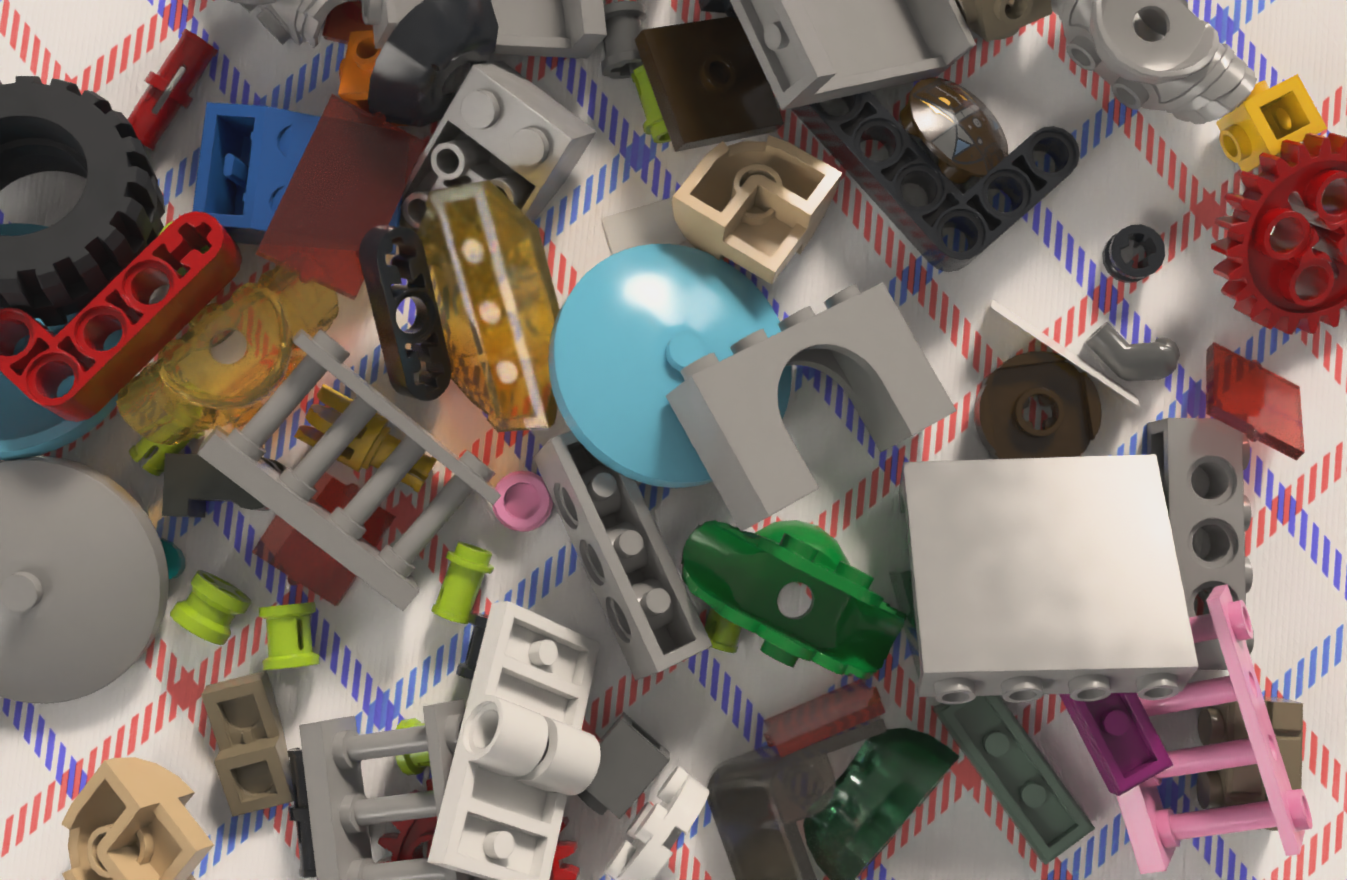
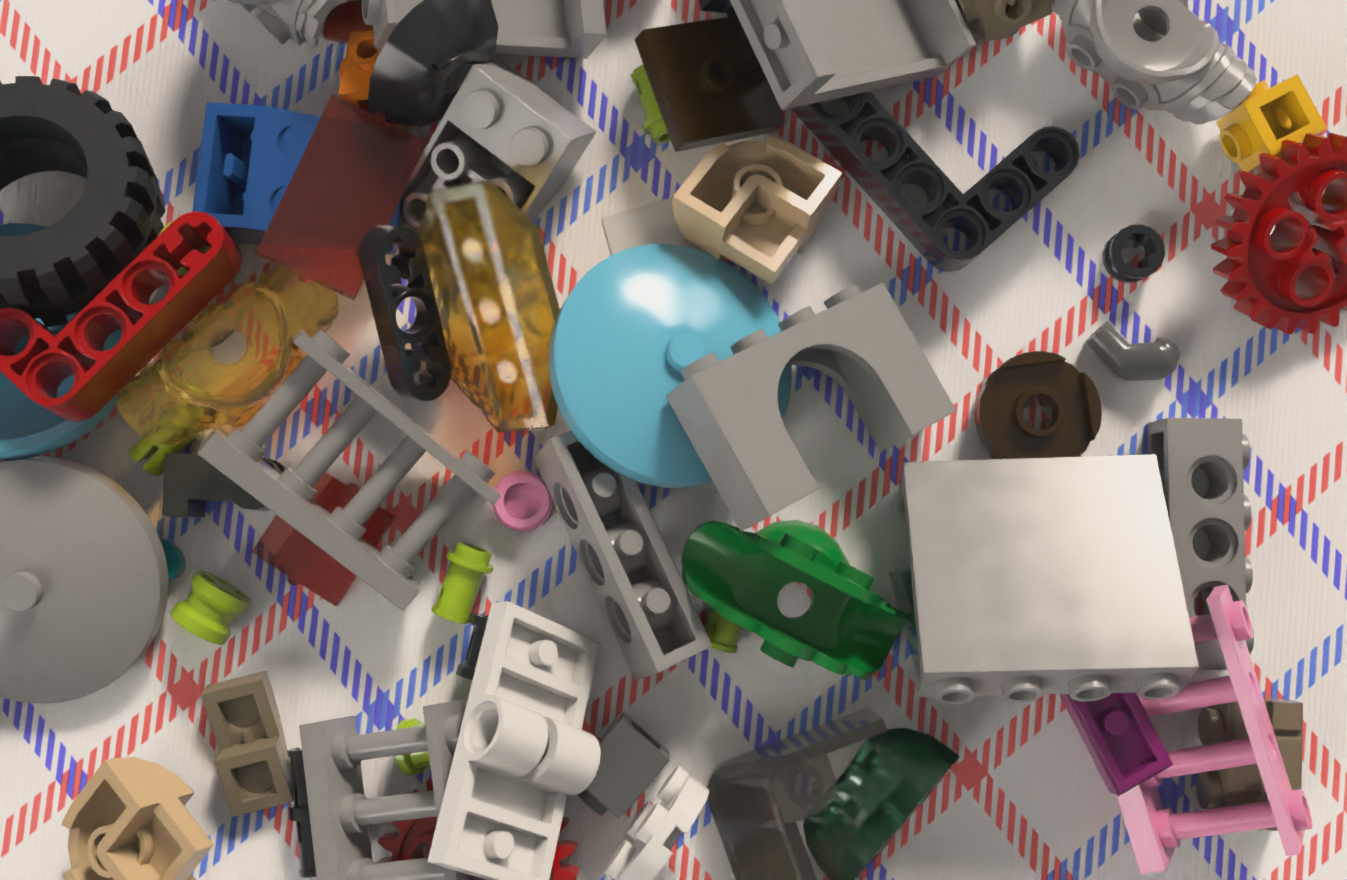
(193, 55): red pin -> none
(289, 636): lime bush -> none
(369, 447): yellow arm -> none
(622, 27): dark grey bush -> none
(823, 717): clear red piece -> none
(954, 128): dark brown dish -> none
(1016, 774): sand green tile -> none
(1065, 353): white sticker -> none
(1254, 401): clear red piece -> none

